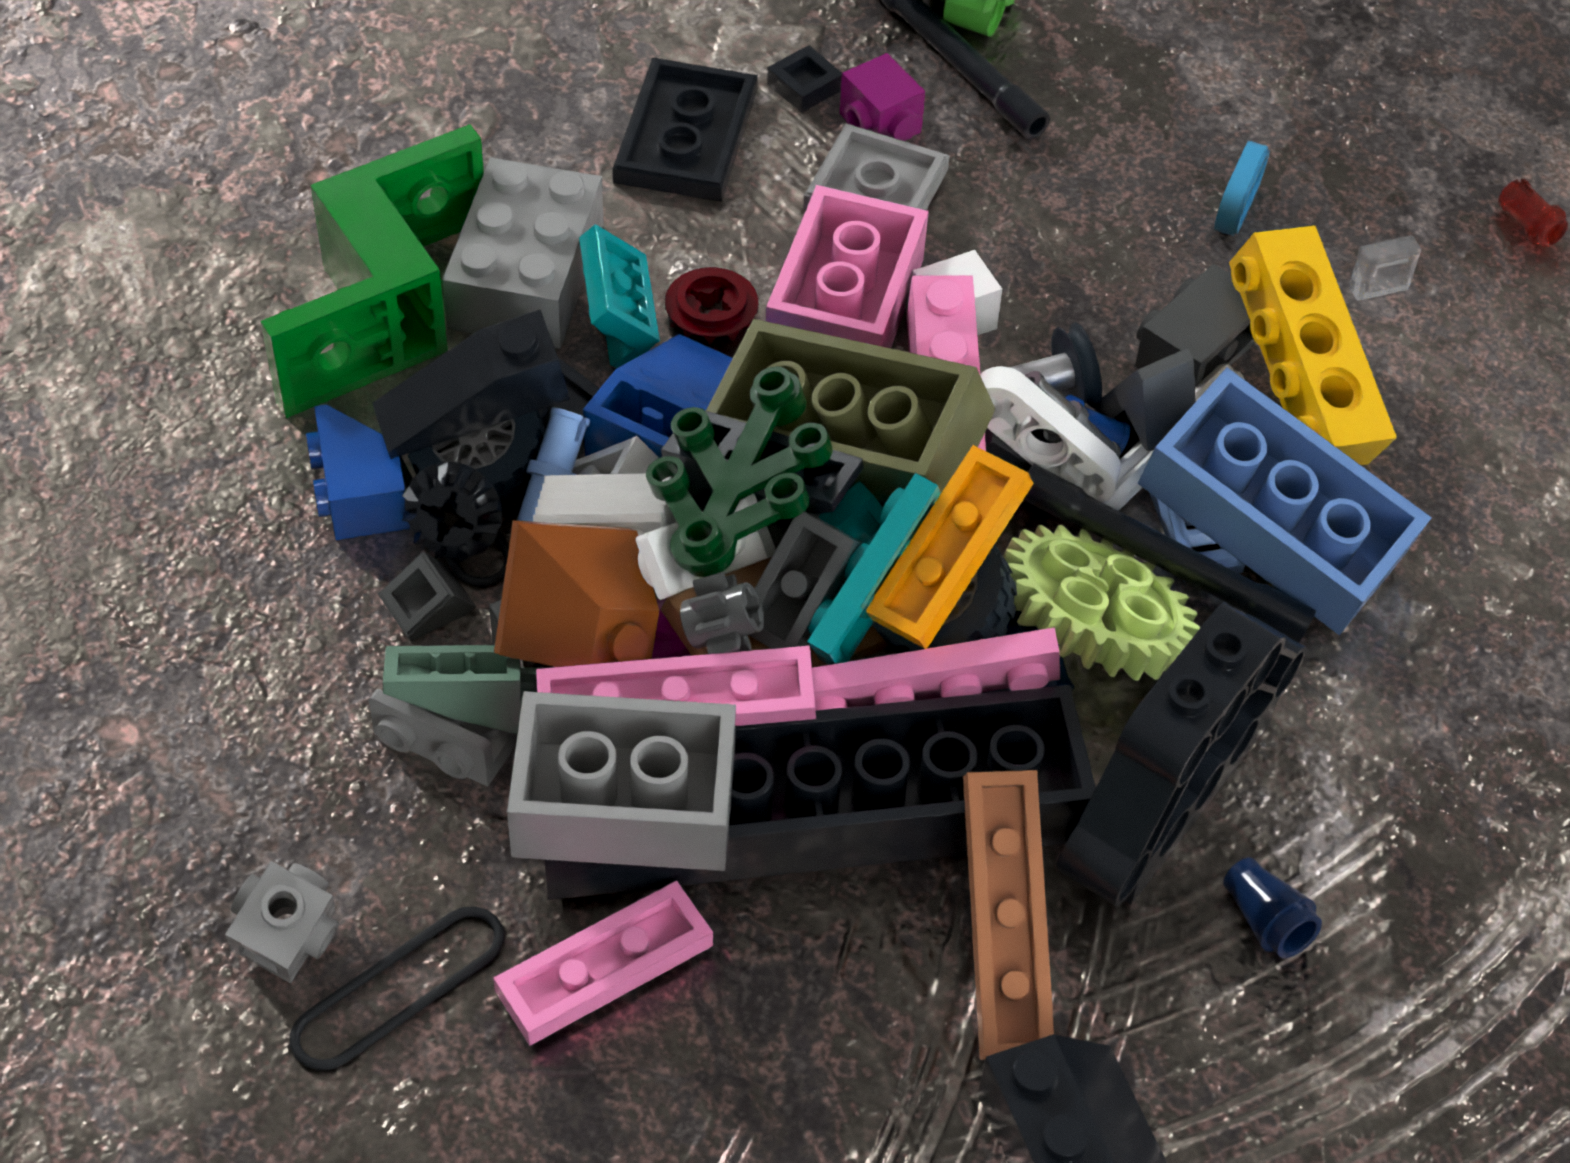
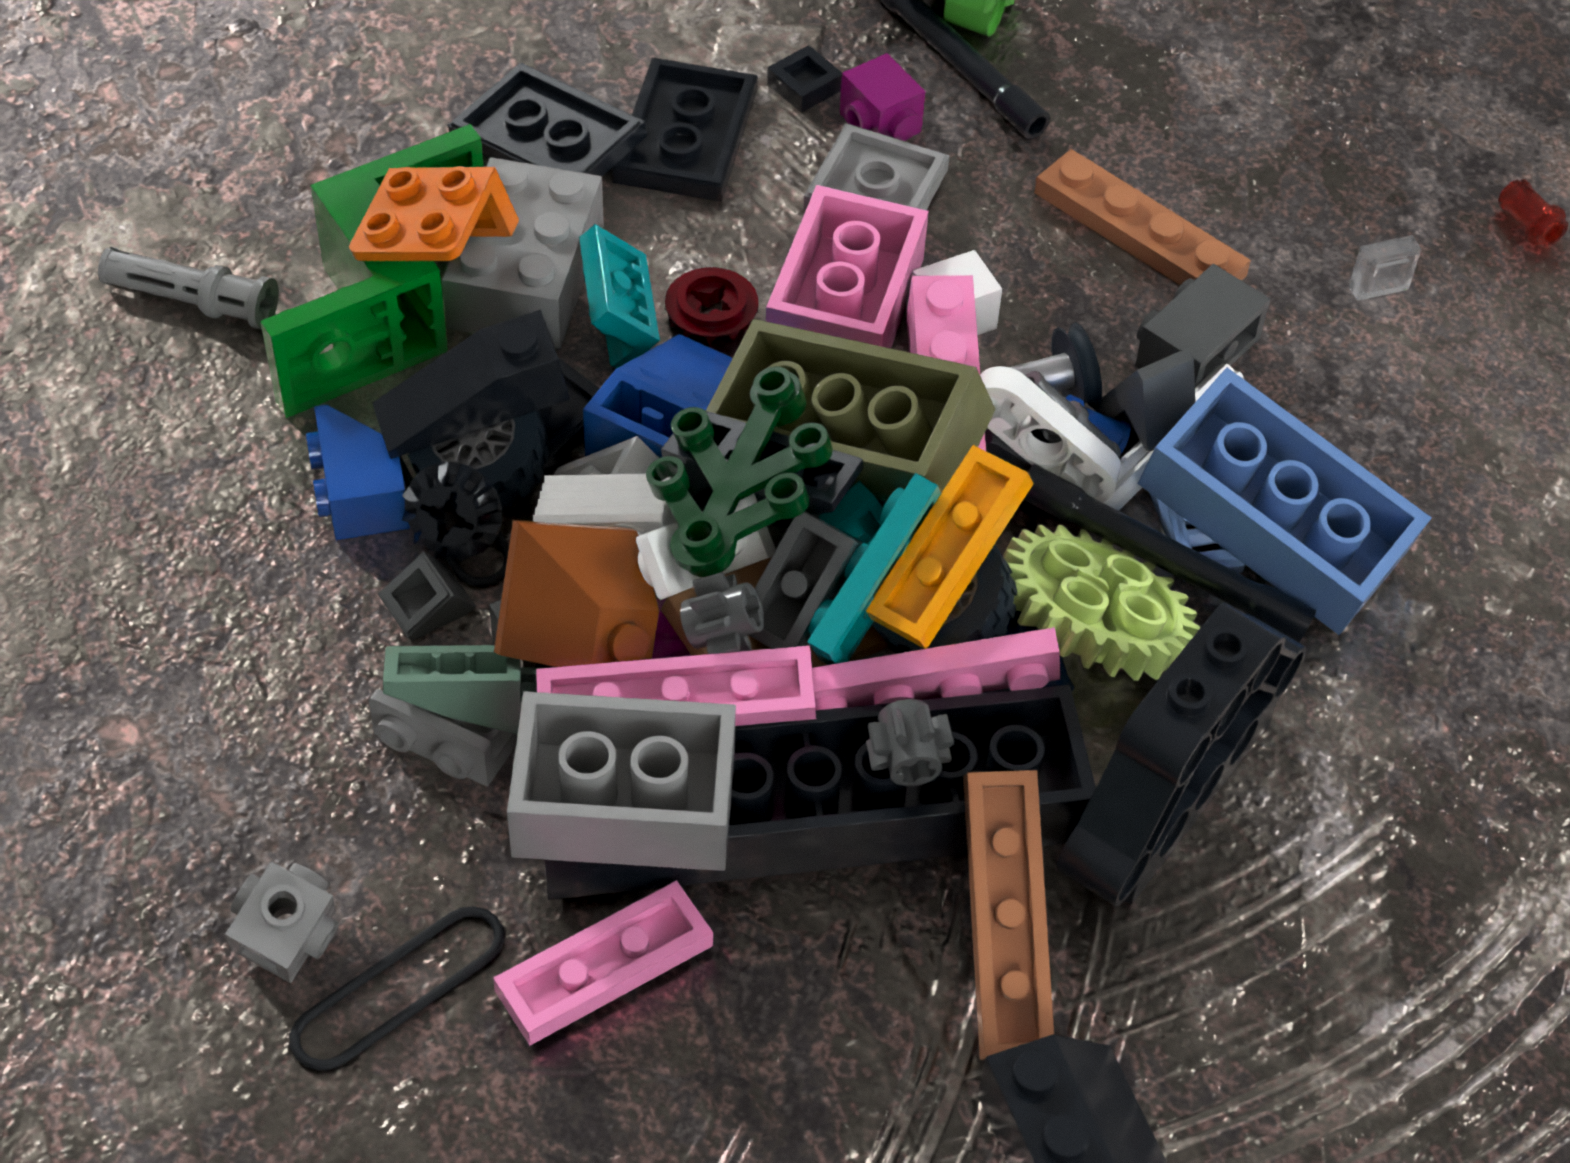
(213, 290): none -> light grey pin
(433, 214): none -> orange bracket
(550, 124): none -> black tile
(555, 456): light blue pin -> none
(909, 742): none -> dark grey gear
(1134, 220): none -> nougat plate
(1242, 188): dark azure tile -> none
(1274, 910): dark blue cone -> none
(1311, 340): yellow brick -> none

